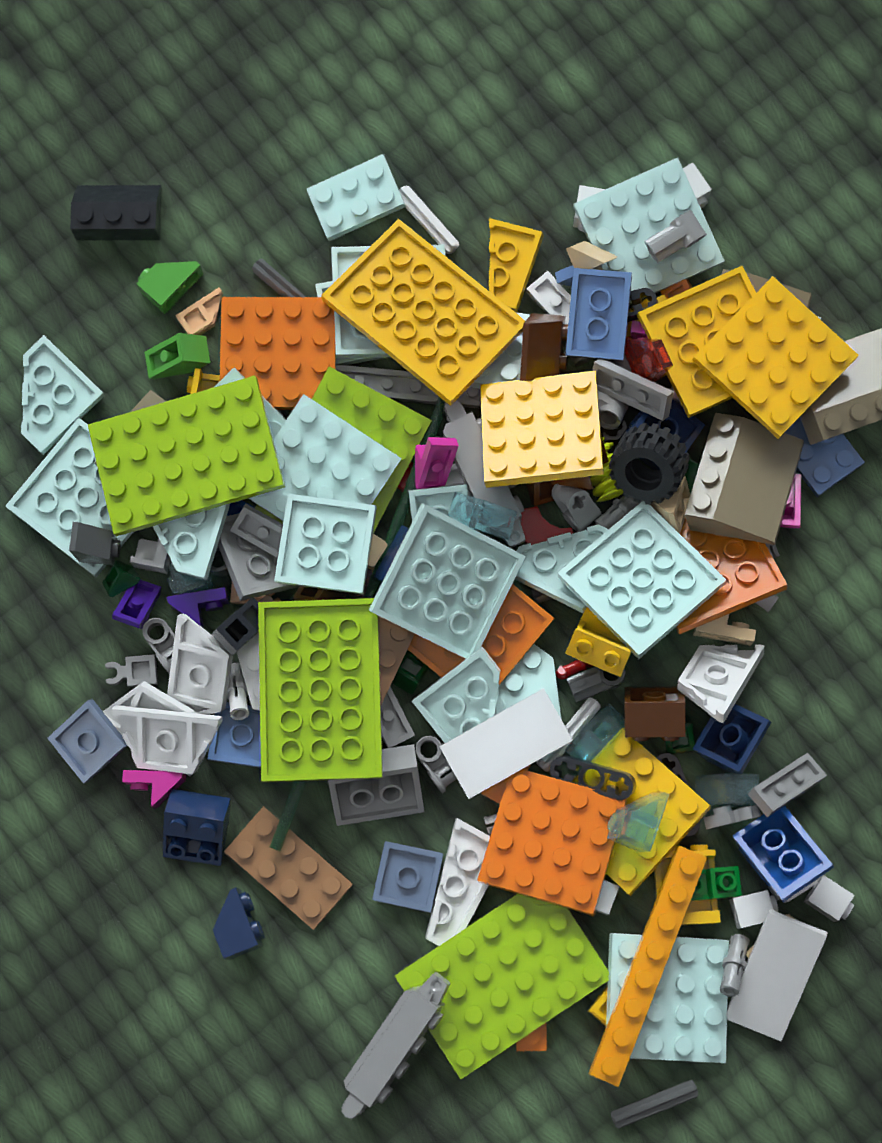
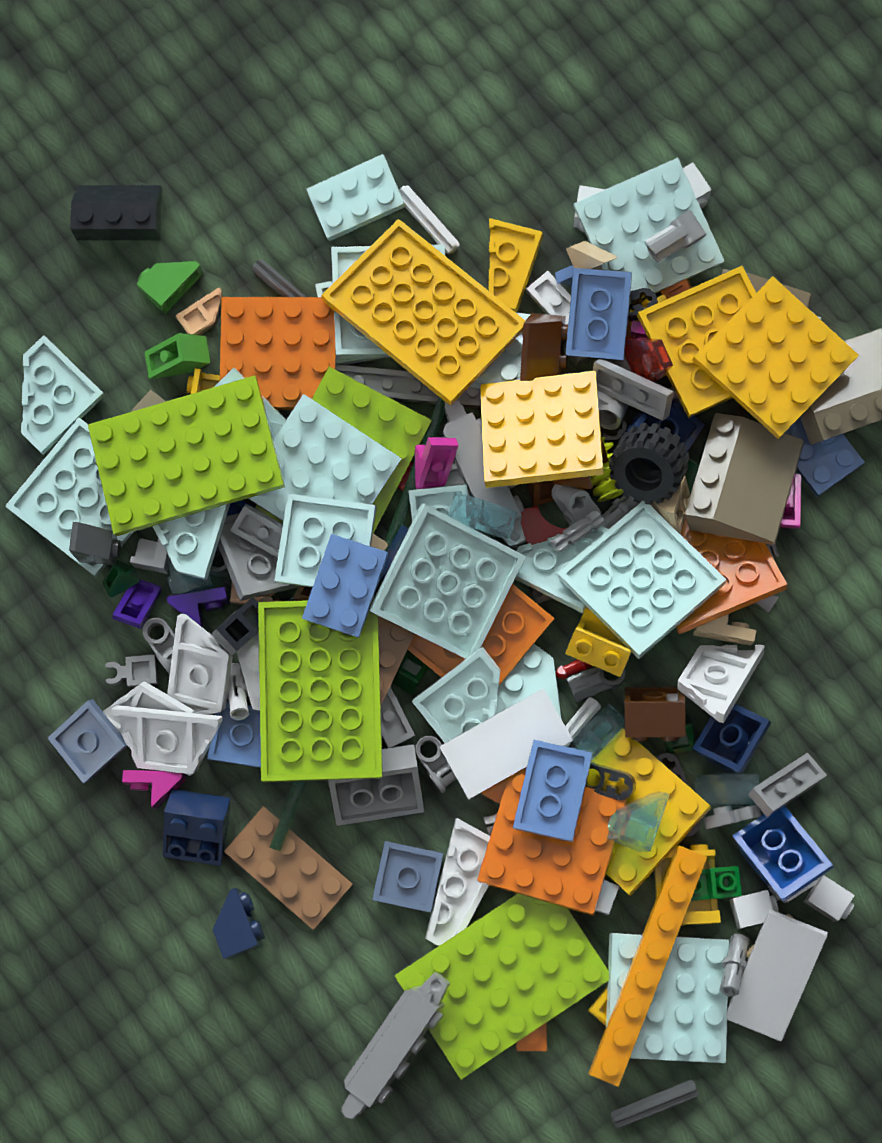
(345, 585): none -> medium blue plate
(553, 791): none -> medium blue plate
(577, 531): none -> light grey axle

